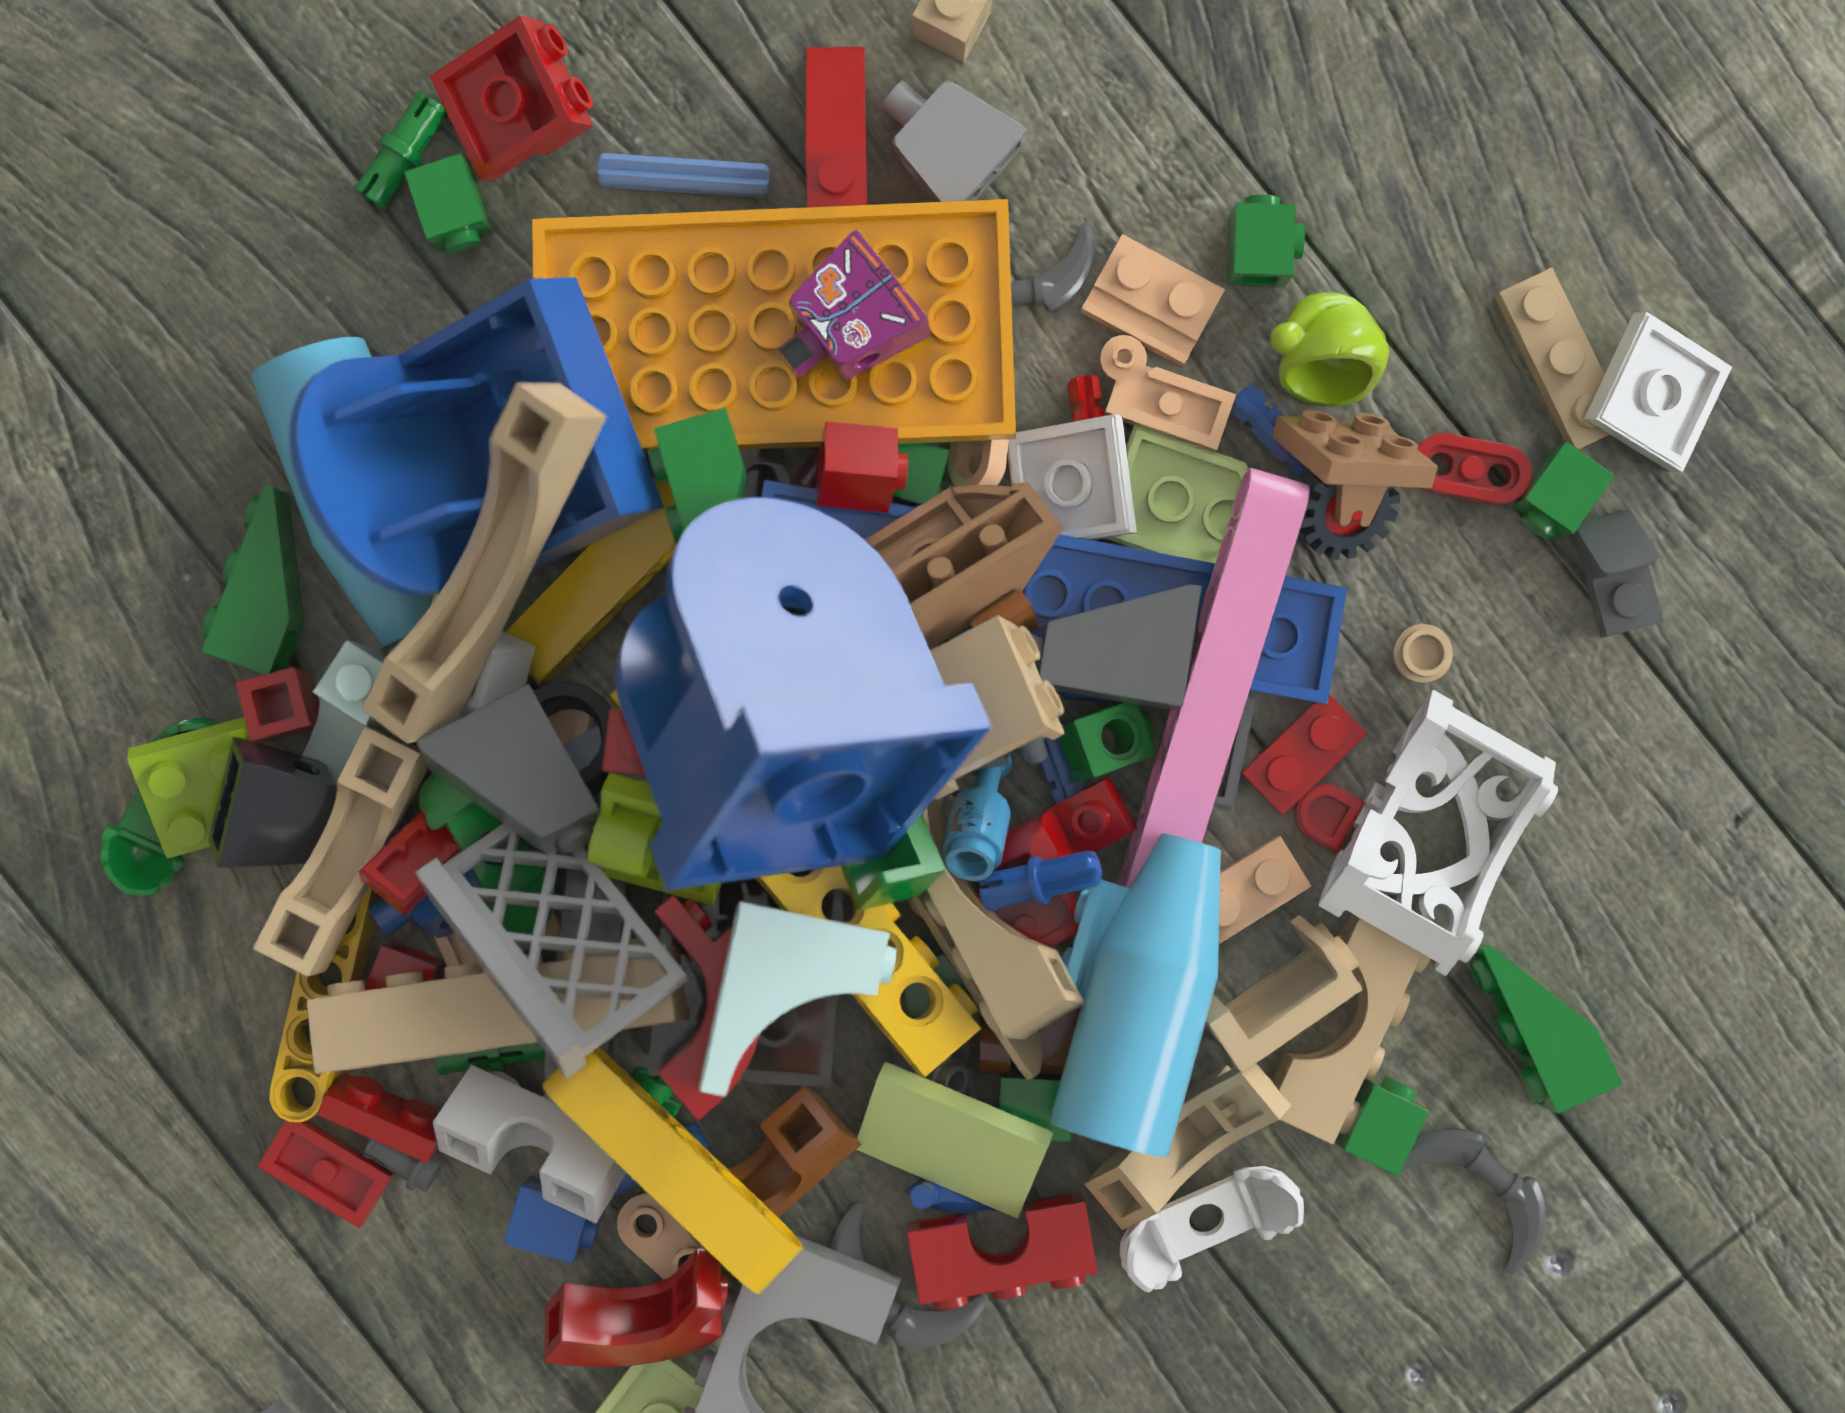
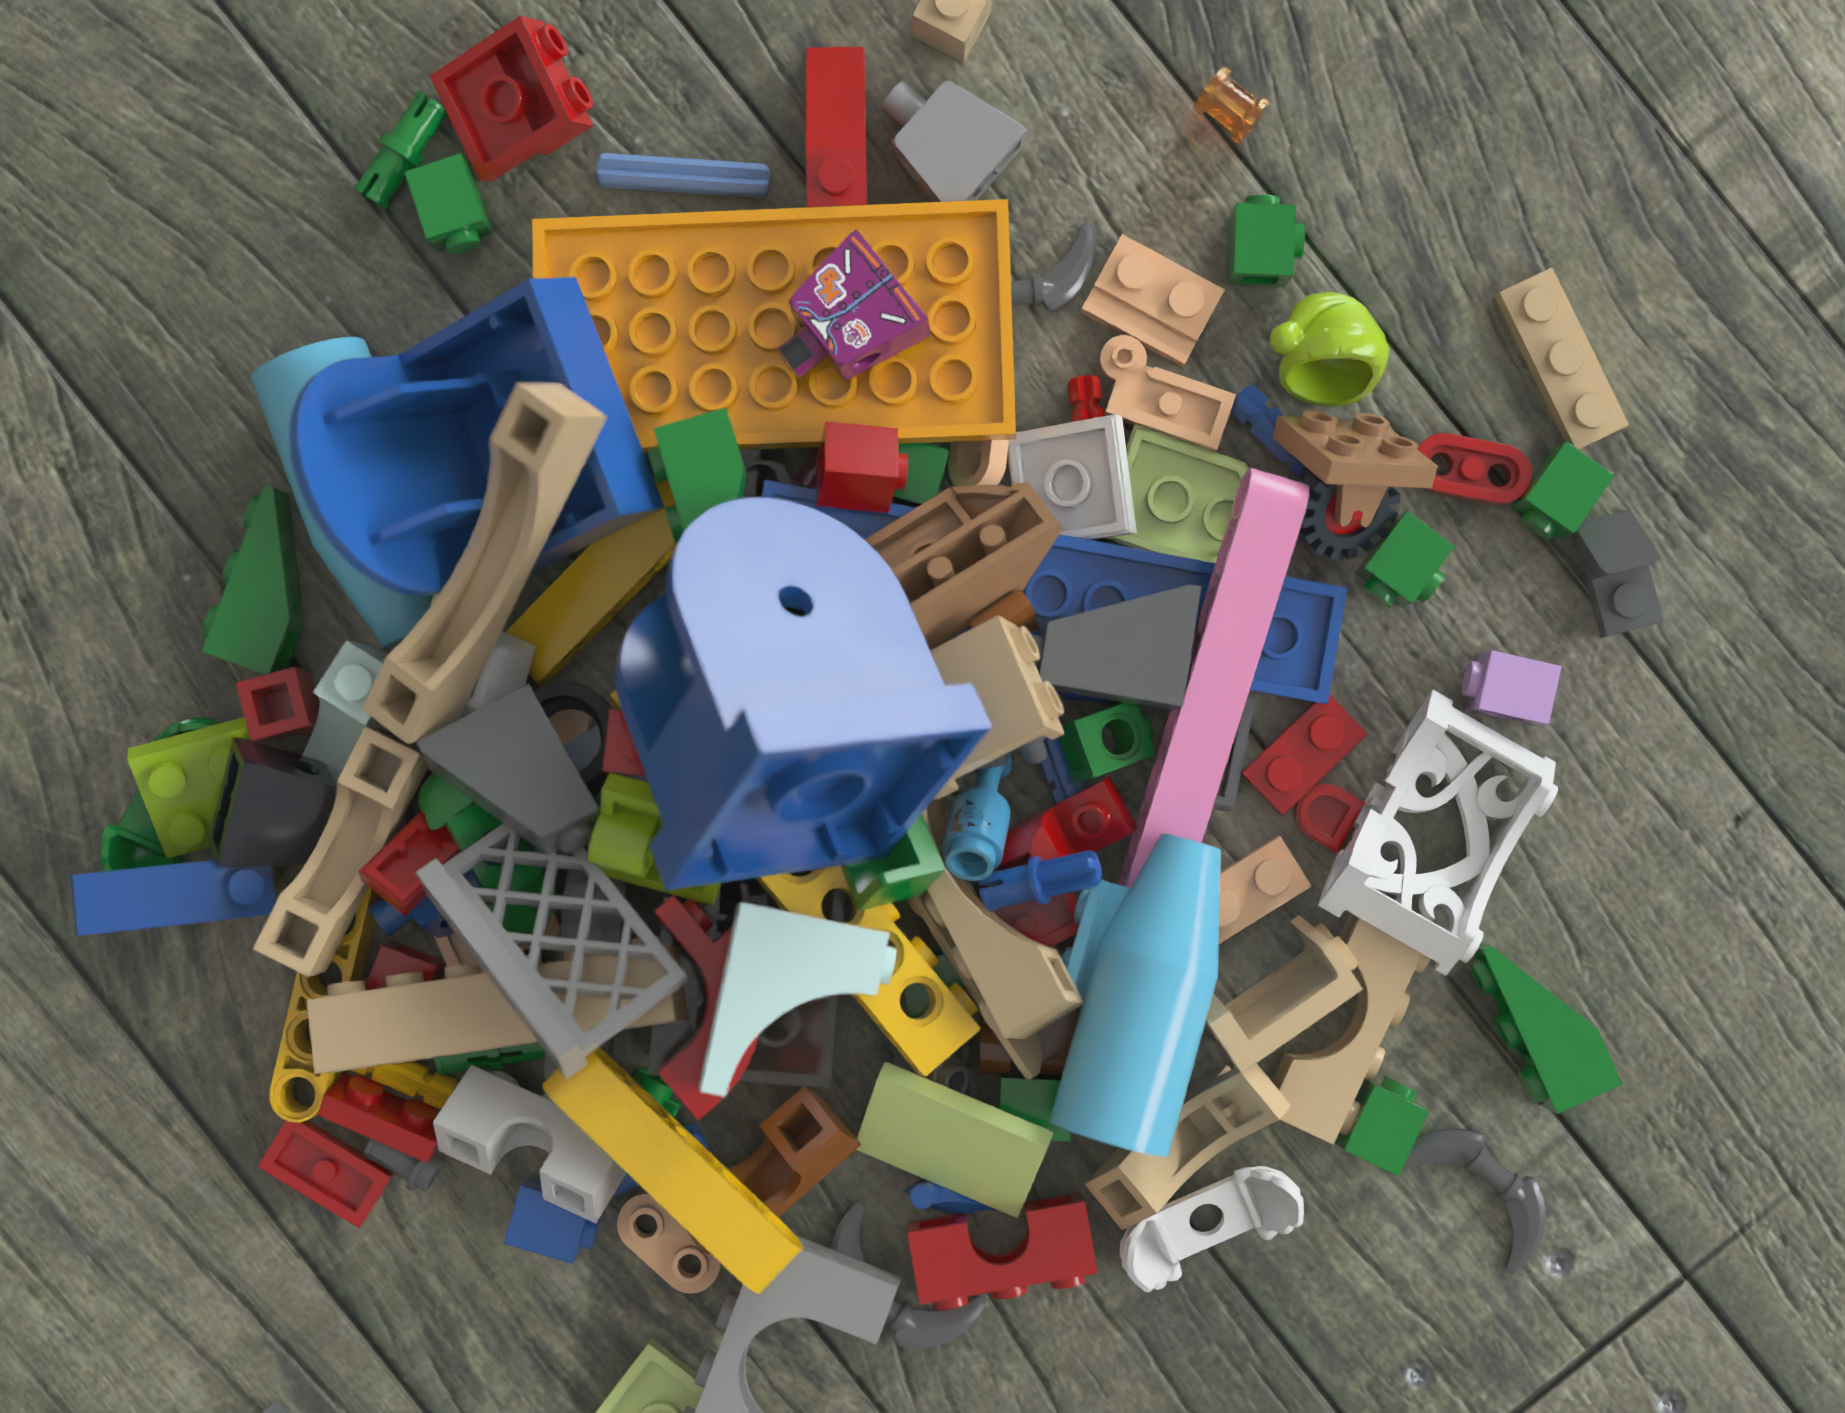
(169, 896): none -> blue slope
(414, 1080): none -> yellow axle
(637, 1323): red arch -> none
(1231, 105): none -> clear orange bush
(1404, 563): none -> green brick
(1422, 653): tan plate -> none
(1511, 687): none -> lavender brick
(1658, 392): white tile -> none

